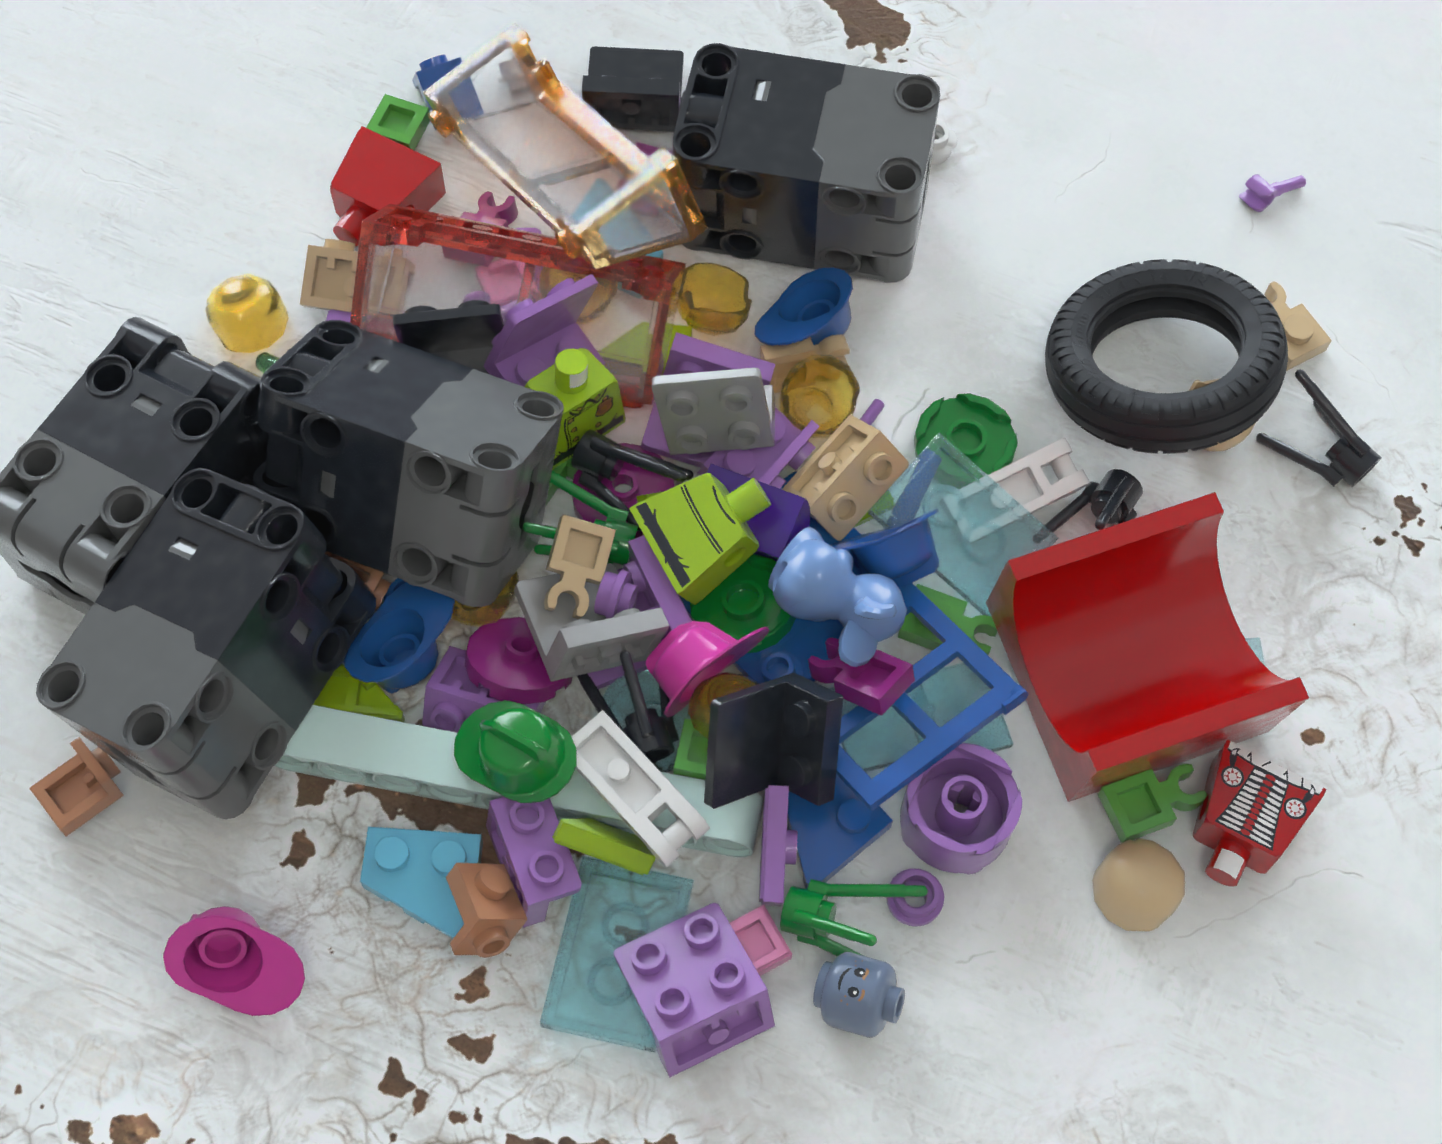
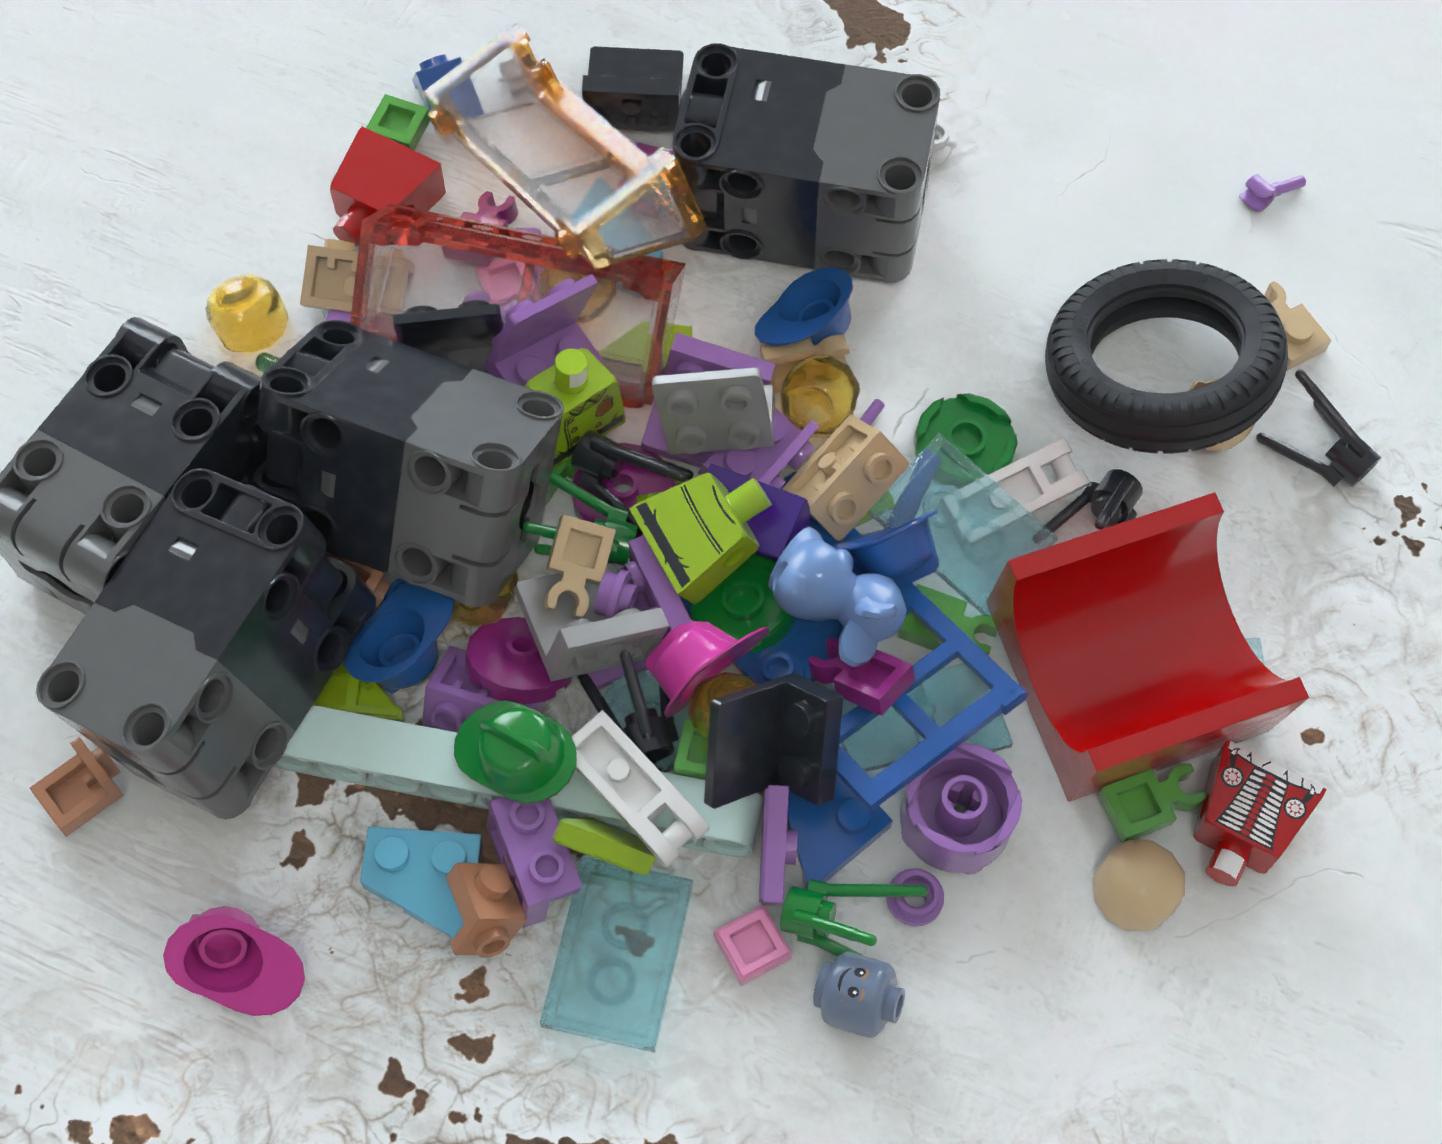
(695, 988): medium lavender bracket -> none
(714, 299): clear yellow hair -> none

